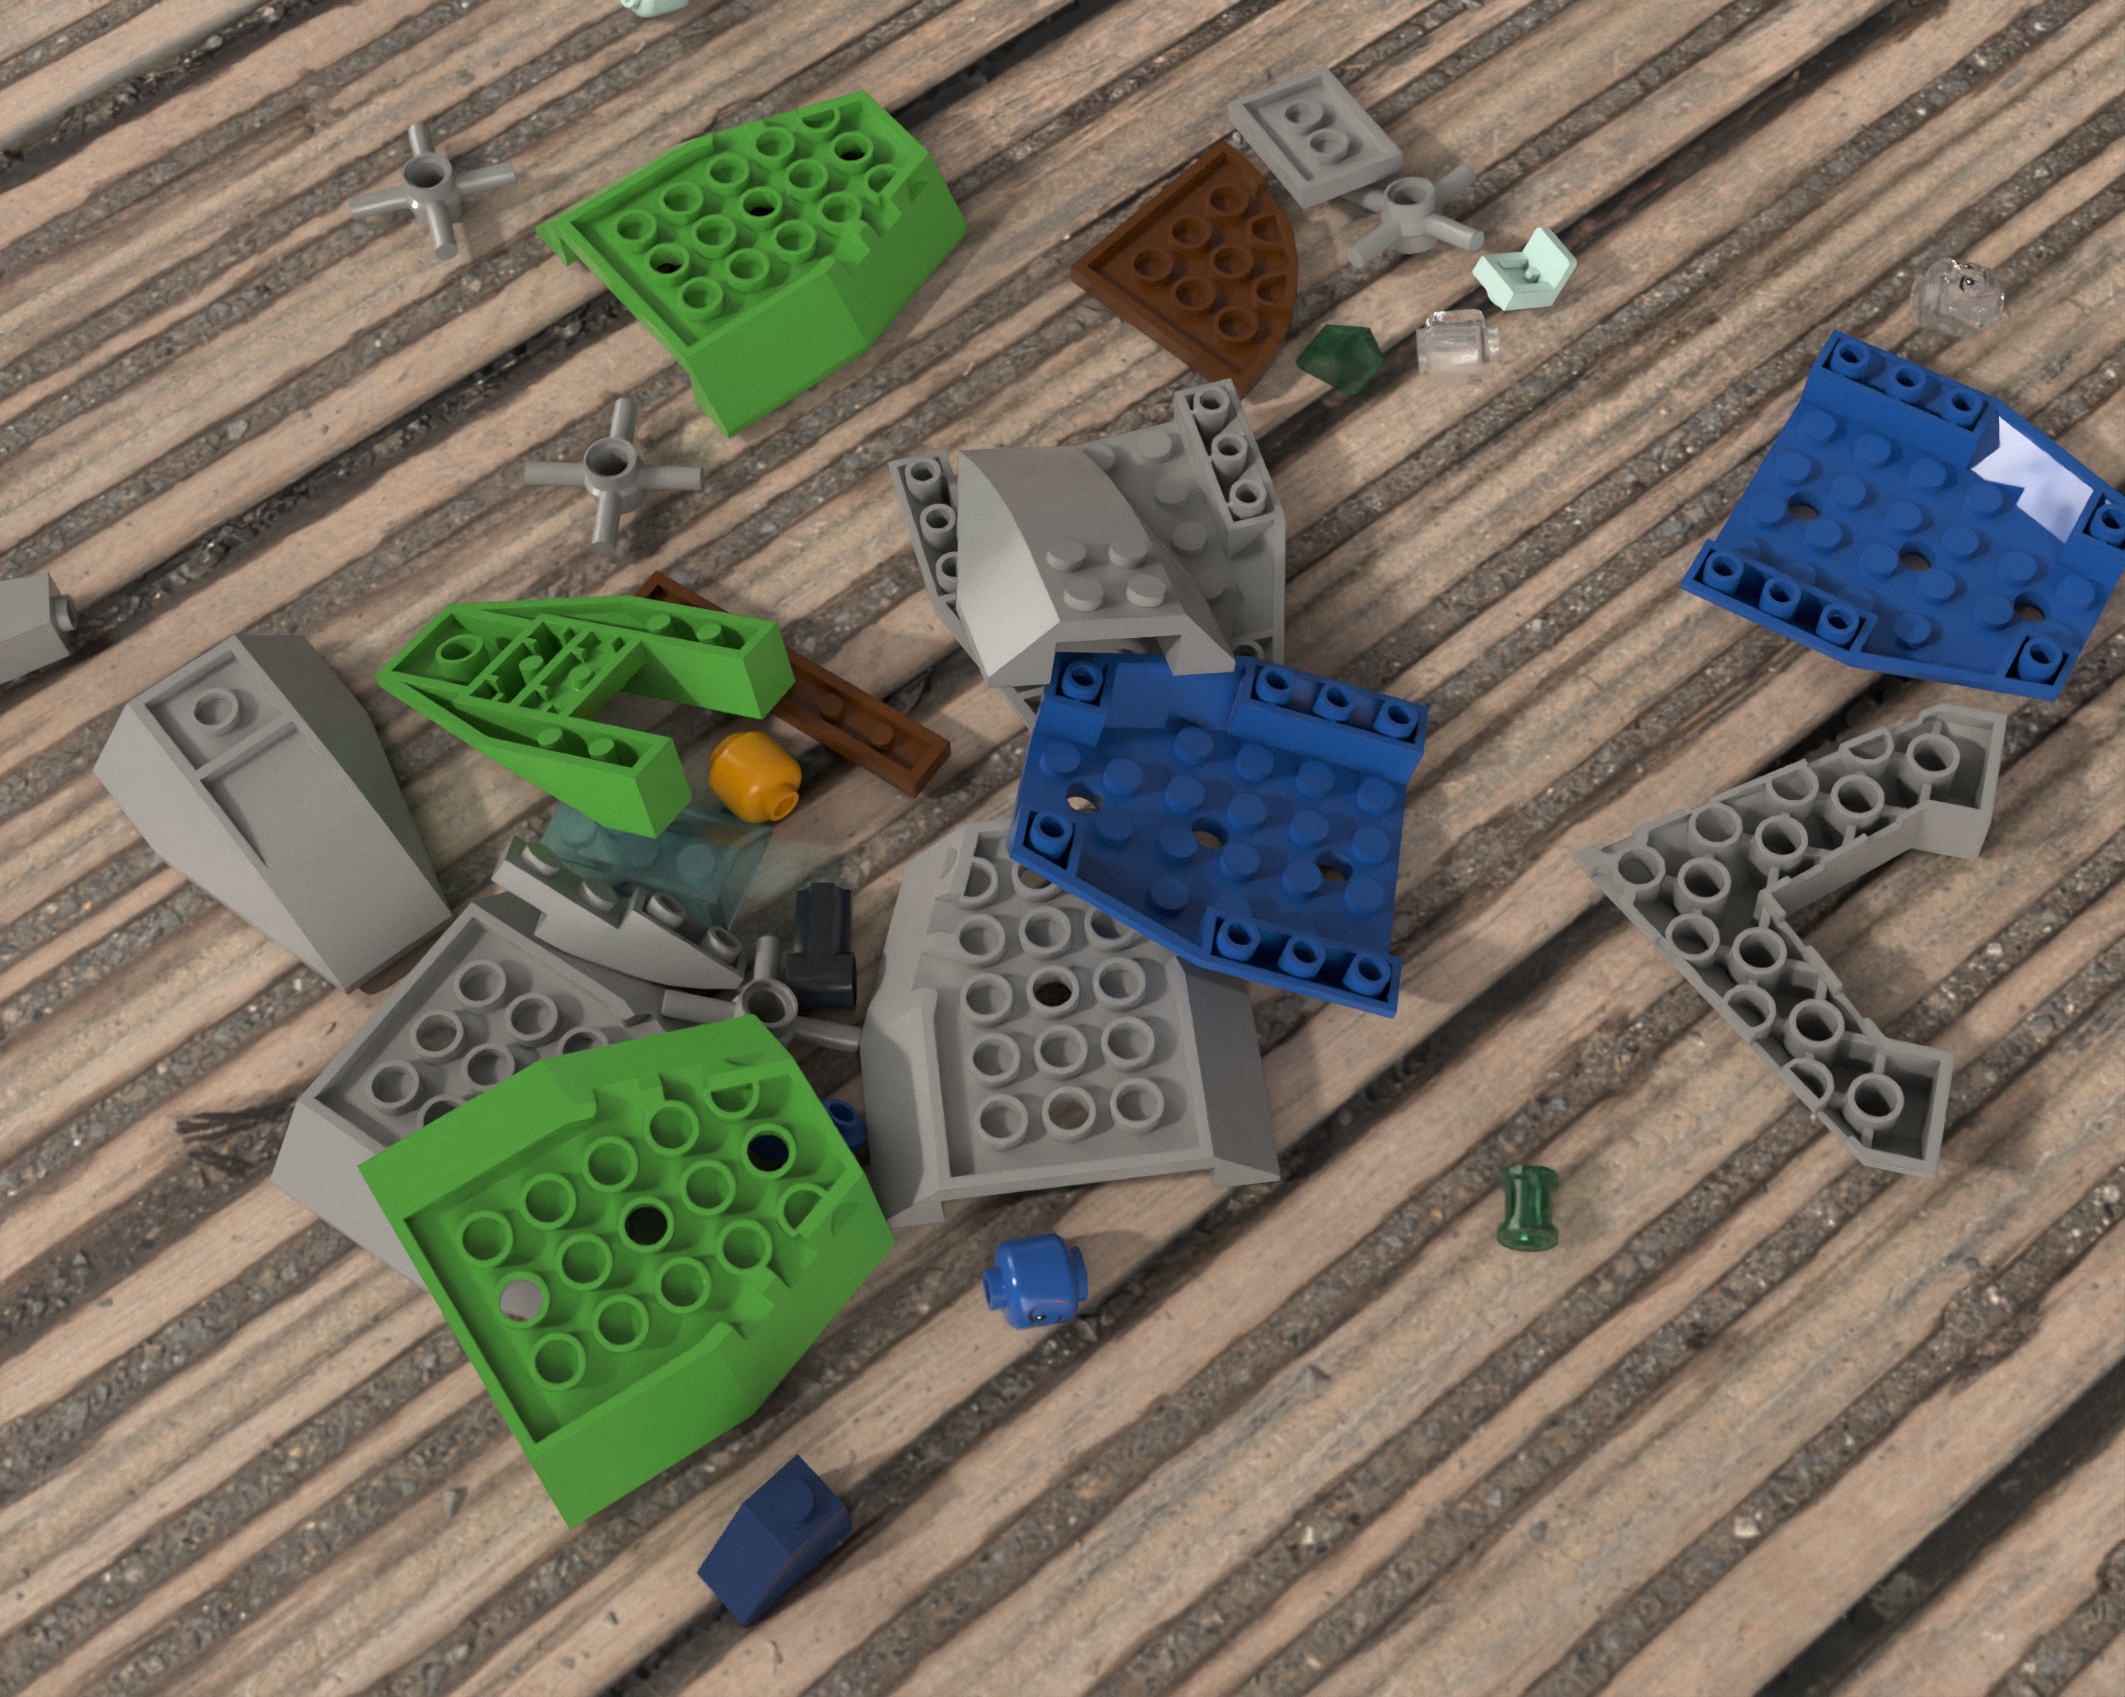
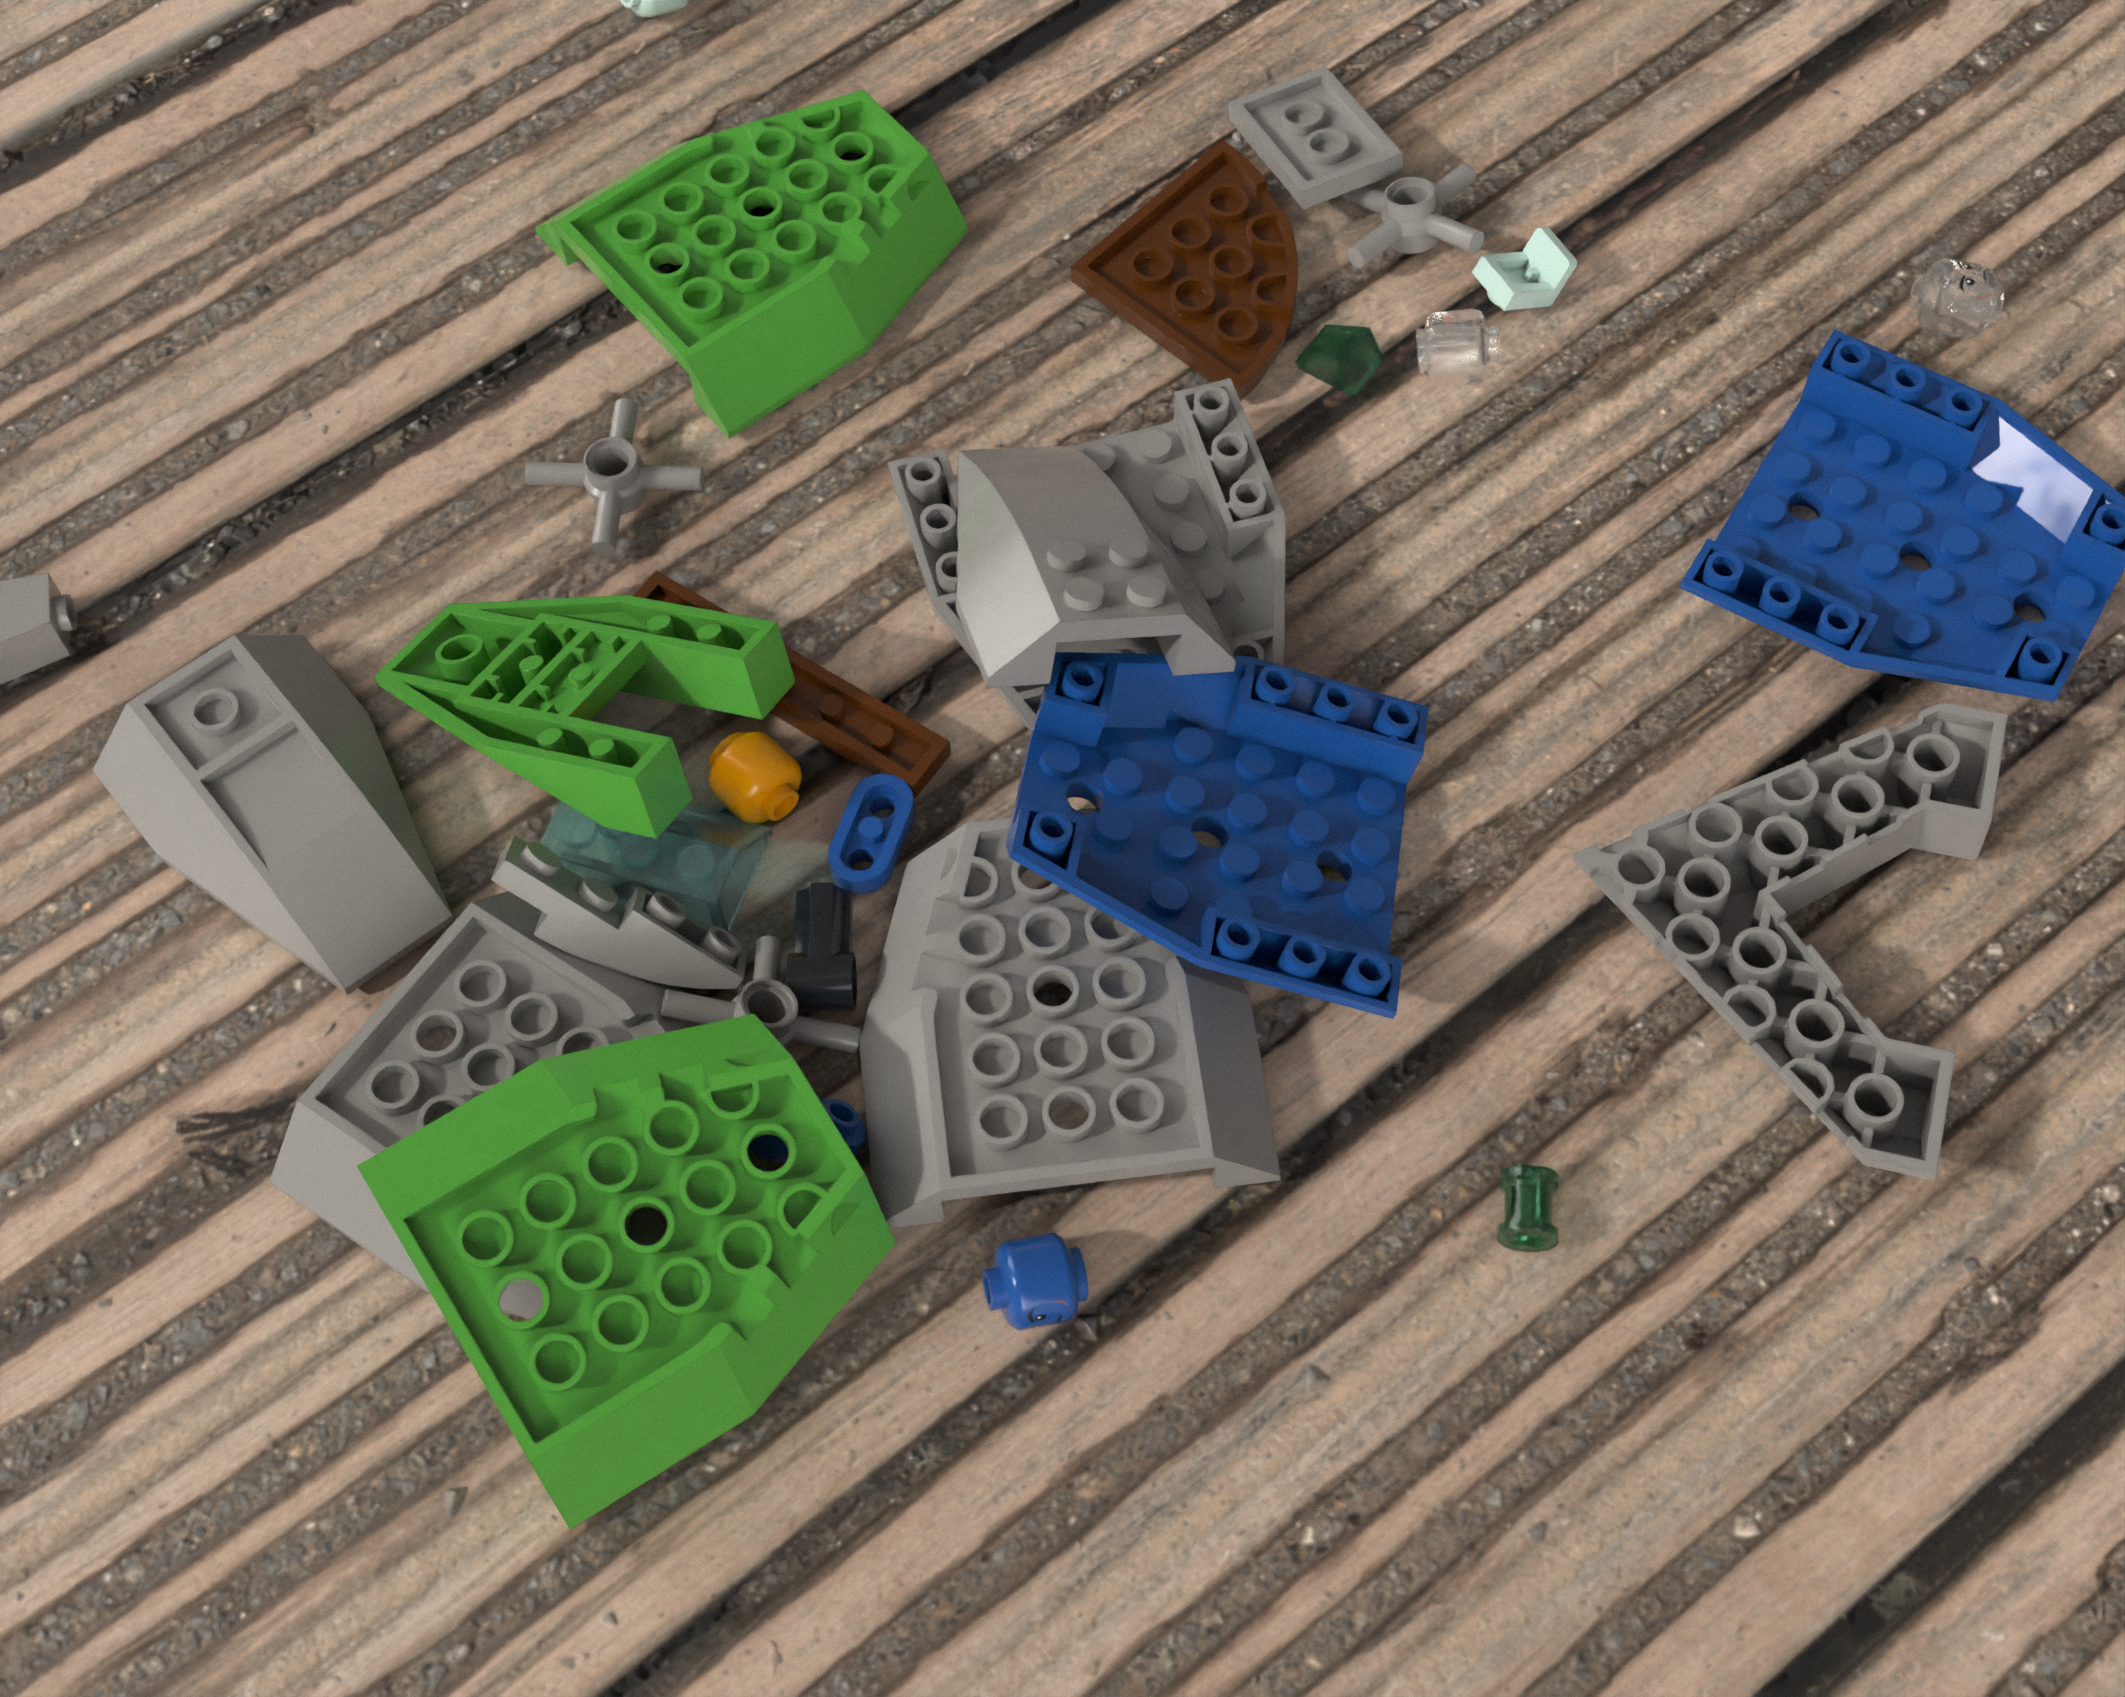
(432, 190): light grey bar -> none
(774, 1540): dark blue slope -> none
(871, 838): none -> blue plate

